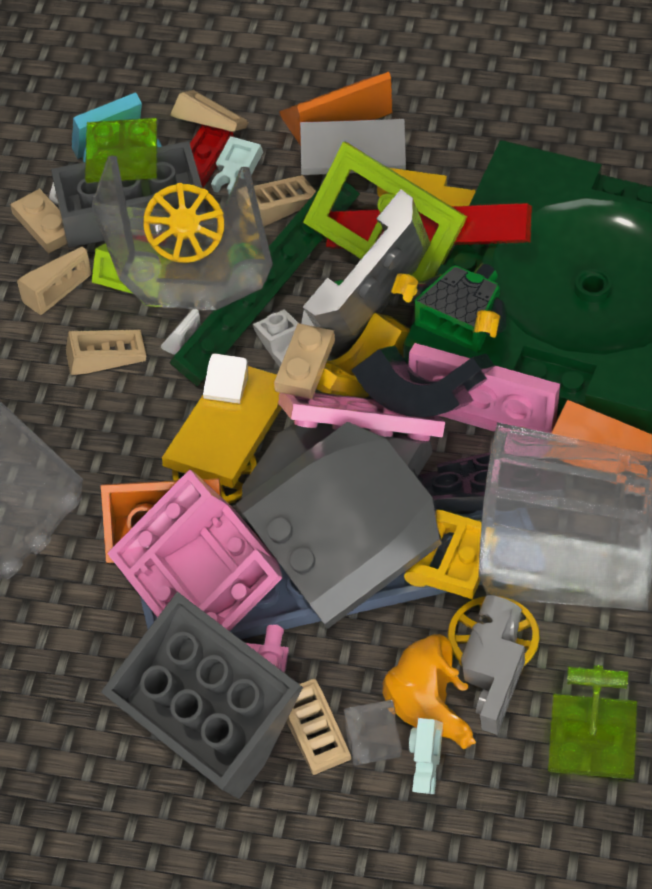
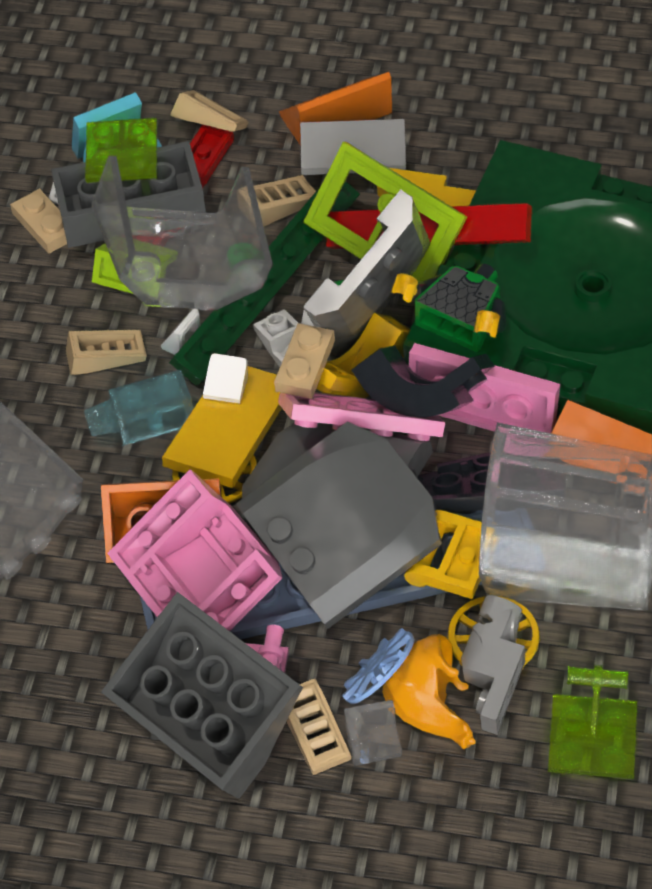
(54, 280): tan slope -> none
(143, 409): none -> clear light blue hinge
(183, 222): yellow wheel -> none
(235, 155): light aqua plate -> none
(378, 667): none -> light blue wheel
(426, 744): light aqua plate -> none

